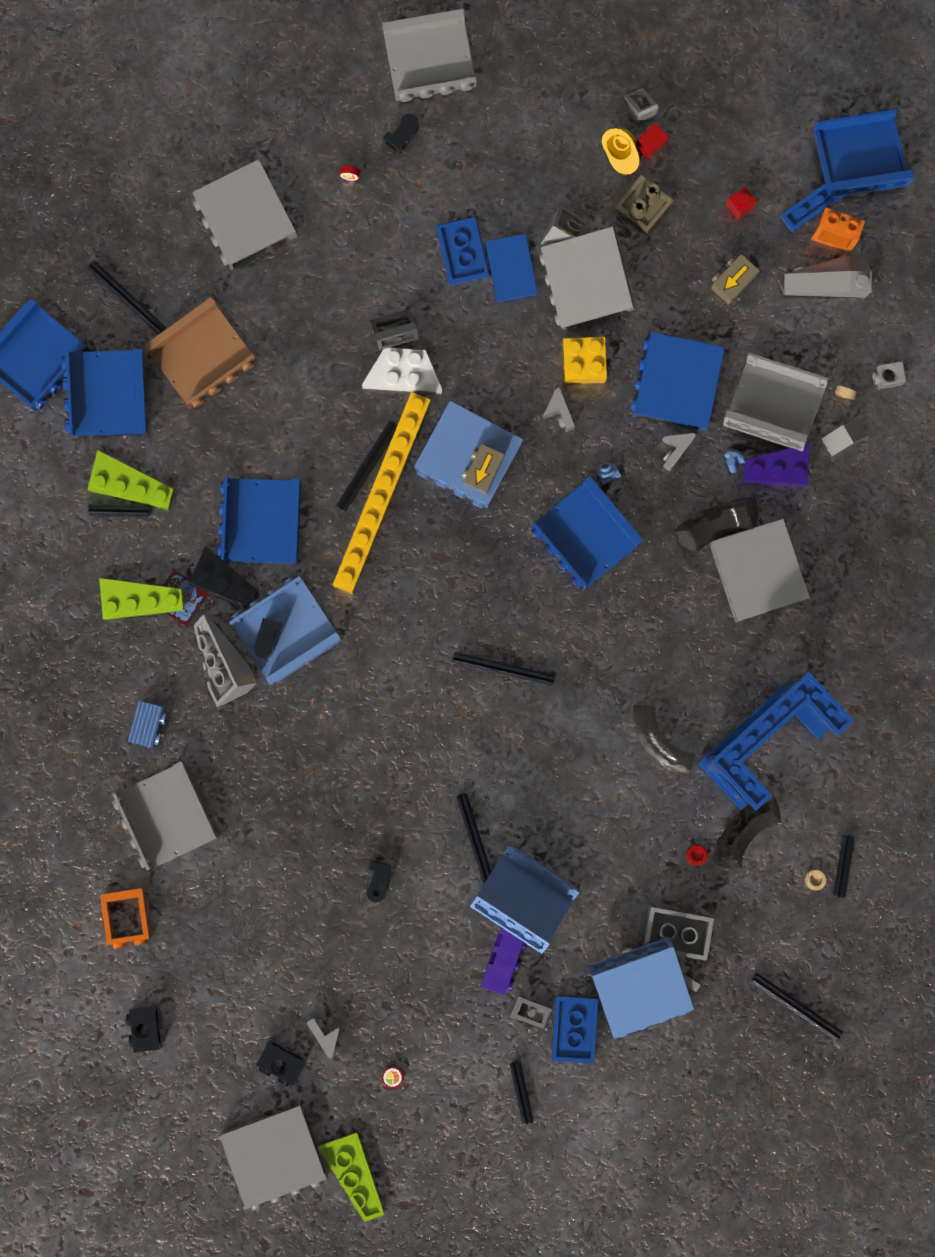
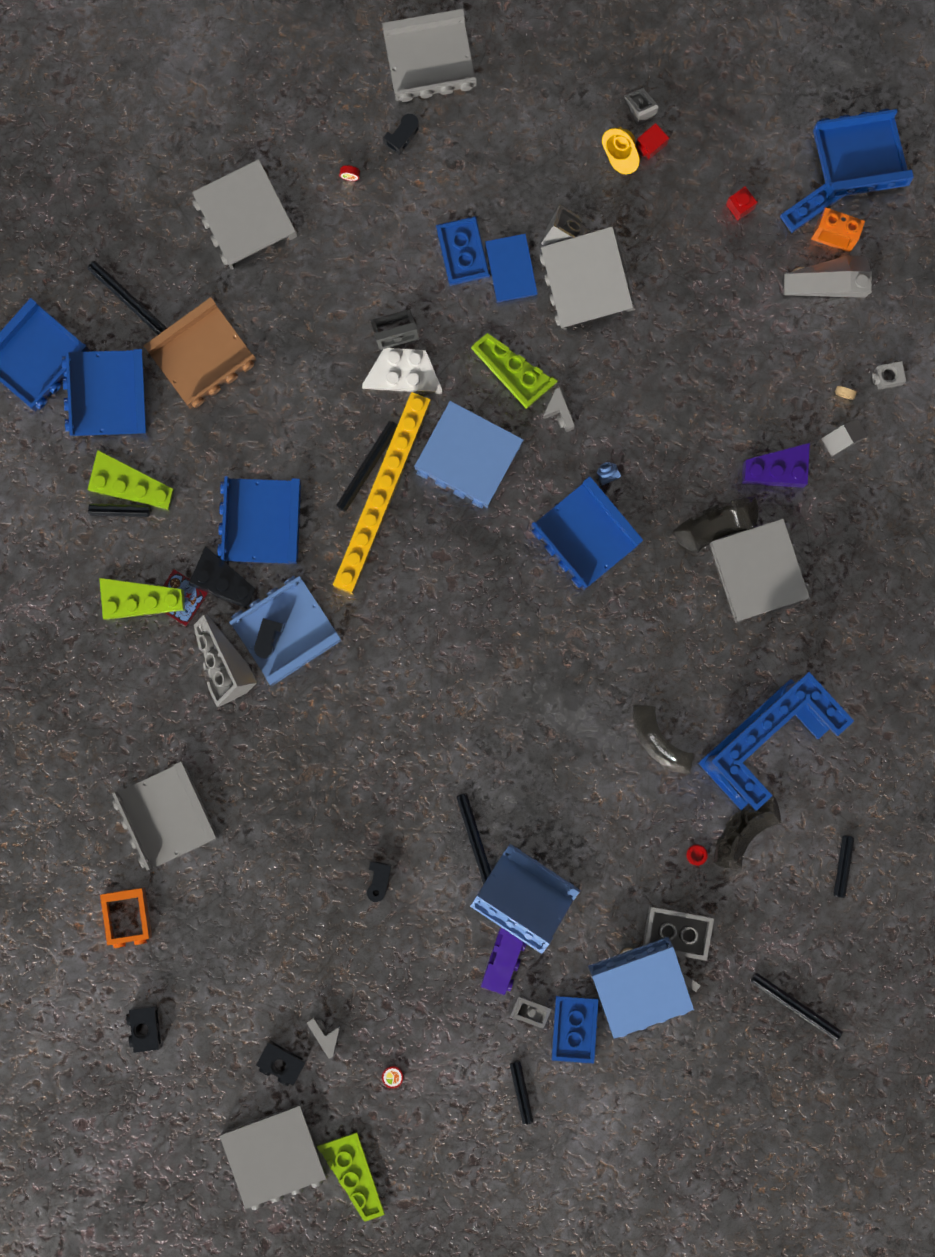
(147, 724): medium blue brick -> none
(483, 469): dark tan brick -> none
(503, 669): black axle -> none
(519, 376): none -> lime wing
(584, 360): yellow brick -> none
(644, 204): dark tan plate -> none
(677, 380): blue panel -> none
(679, 444): light grey slope -> none
(733, 458): medium blue plate -> none
(734, 279): dark tan brick -> none
(776, 401): light grey panel -> none
(815, 879): tan tile -> none

